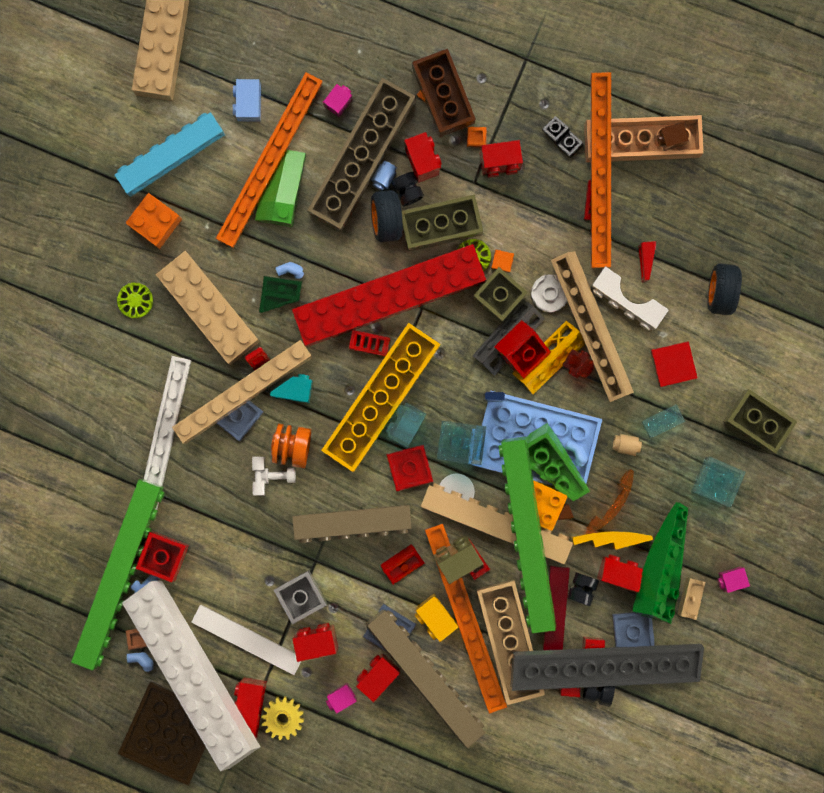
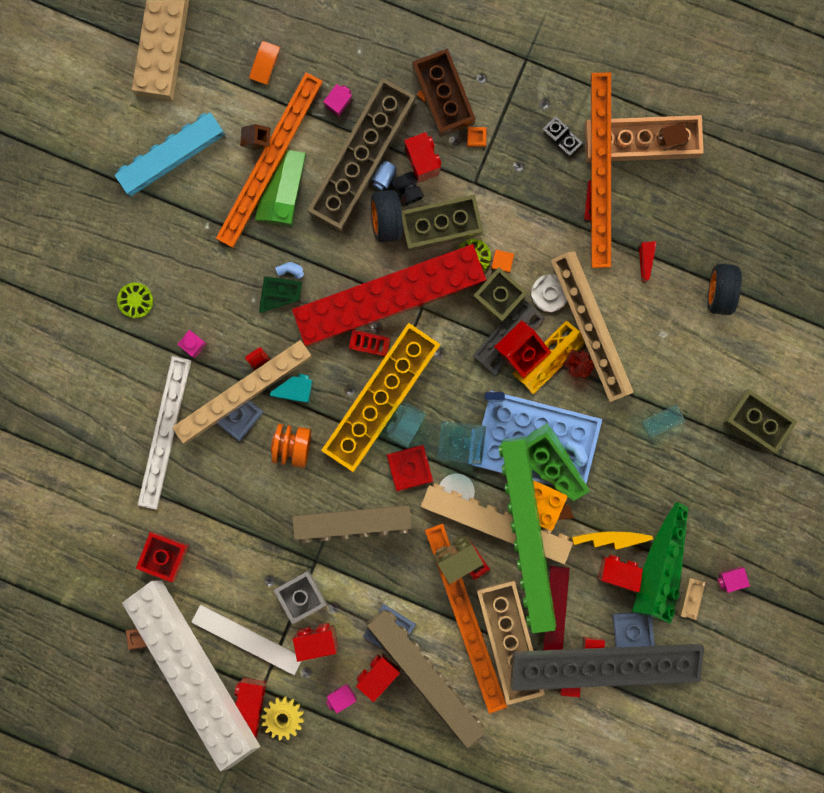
(117, 574): bright green brick -> none
(137, 585): light blue arm -> none
(143, 659): light blue arm -> none
(154, 220): orange brick -> none
(163, 736): dark brown plate -> none
(192, 344): none -> dark pink brick
(207, 308): tan brick -> none
(247, 100): light blue brick -> none
(255, 136): none -> reddish brown brick
(263, 475): white bar -> none
(264, 62): none -> orange slope
(402, 564): red slope -> none
(436, 618): yellow brick -> none
(501, 158): red brick -> none
(579, 595): black wheel -> none
(604, 695): black wheel -> none
(608, 286): white arch -> none
(626, 444): tan brick -> none
(626, 484): clear orange slope -> none
(674, 364): red tile -> none
(718, 482): clear light blue brick -> none

